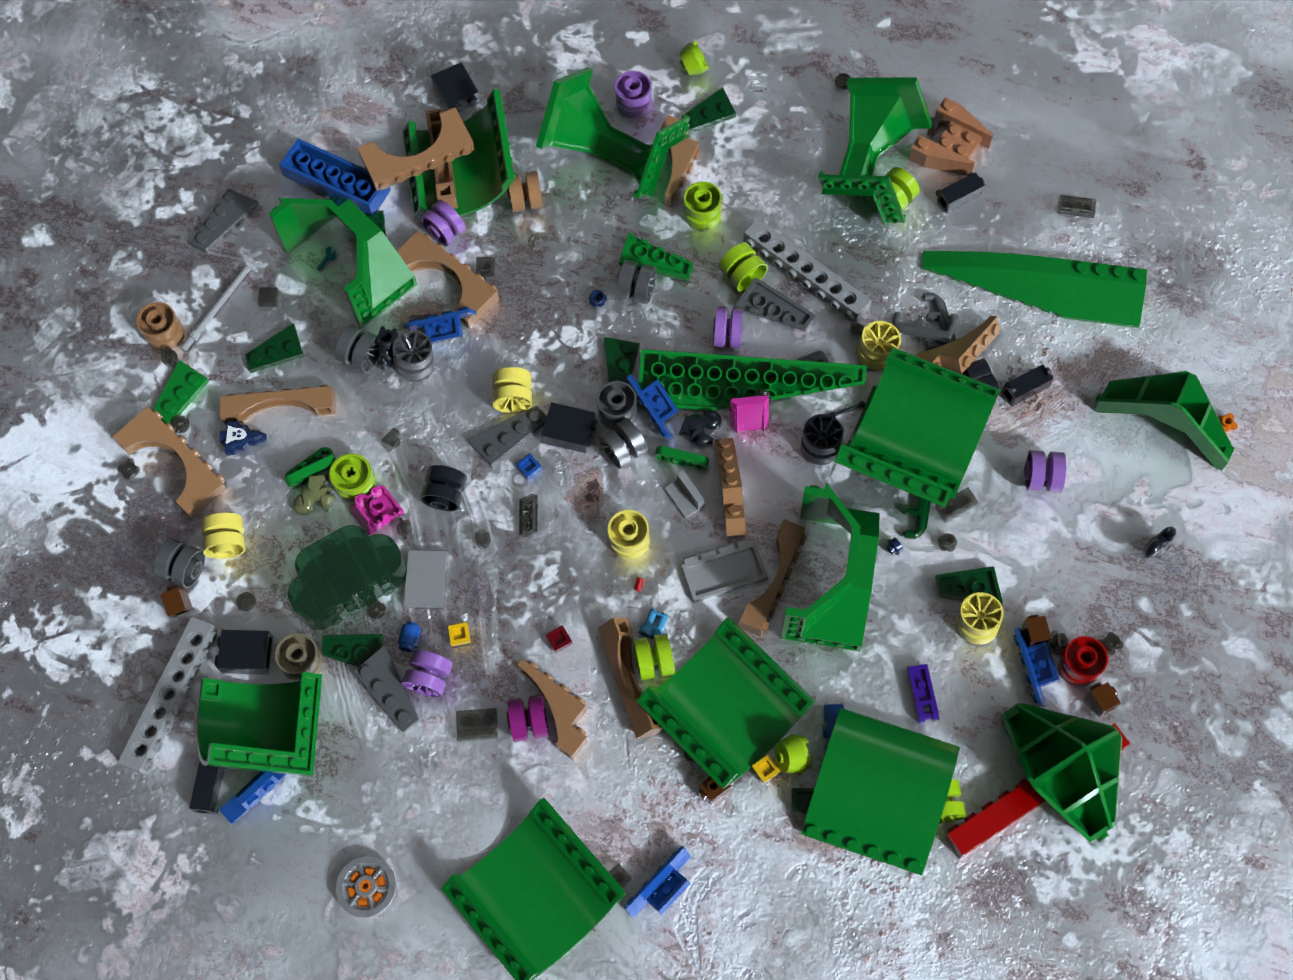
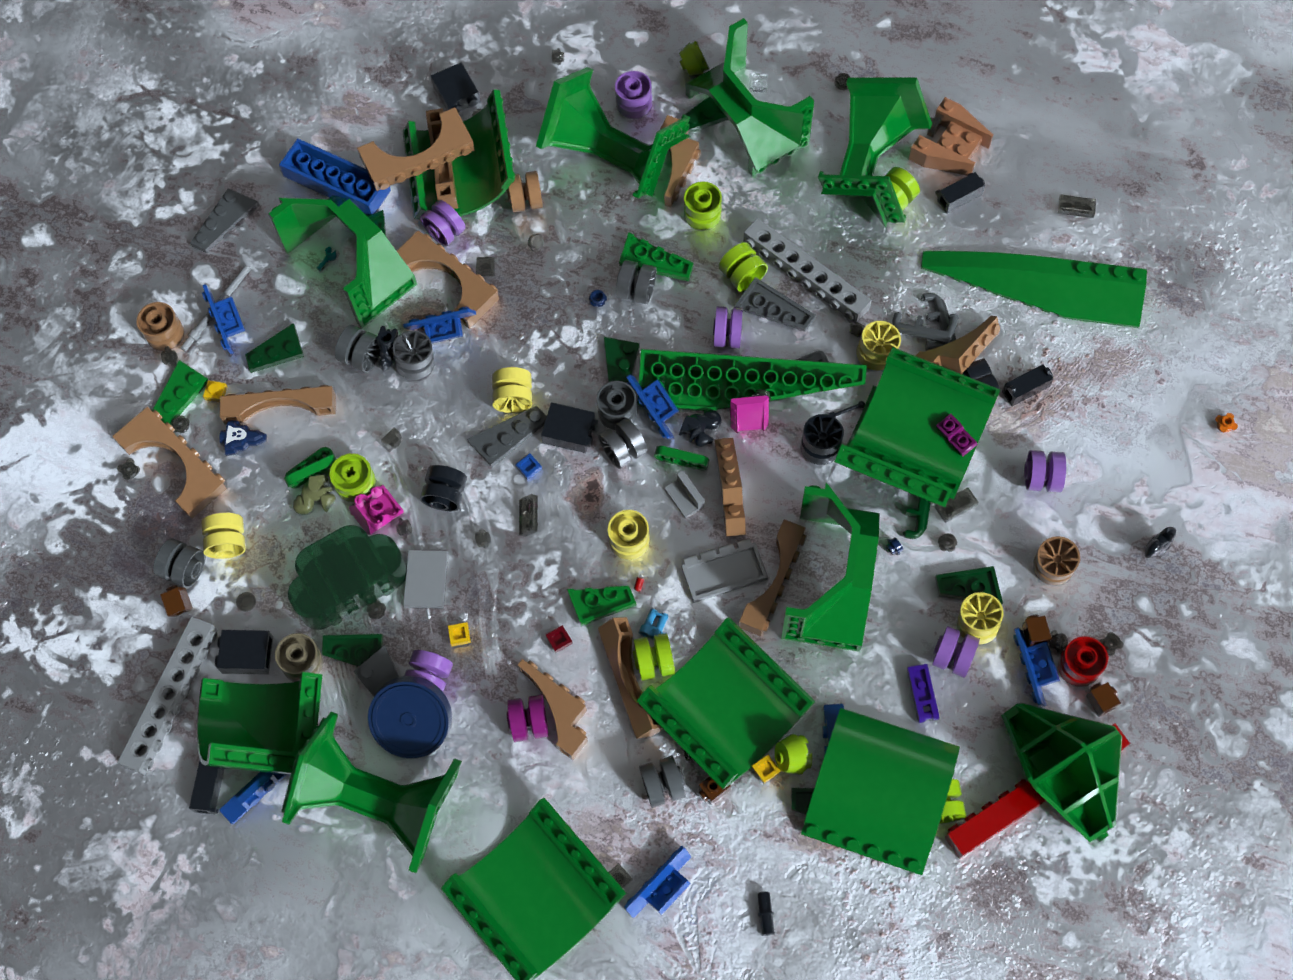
(214, 391): none -> yellow plate
(226, 316): none -> blue bracket
(268, 296): clear smoke plate -> none
(327, 778): none -> green panel
(365, 886): flat silver piece -> none
(409, 636): blue brick -> none
(410, 717): none -> dark blue brick
(477, 724): clear smoke plate -> none
(557, 56): none -> clear smoke plate
(599, 603): none -> green wing
(668, 779): none -> dark grey wheel
(764, 128): none -> green panel
(765, 913): none -> black axle
(956, 435): none -> magenta slope
(961, 652): none -> medium lavender wheel
(1056, 560): none -> medium nougat wheel
(1176, 401): green panel -> none

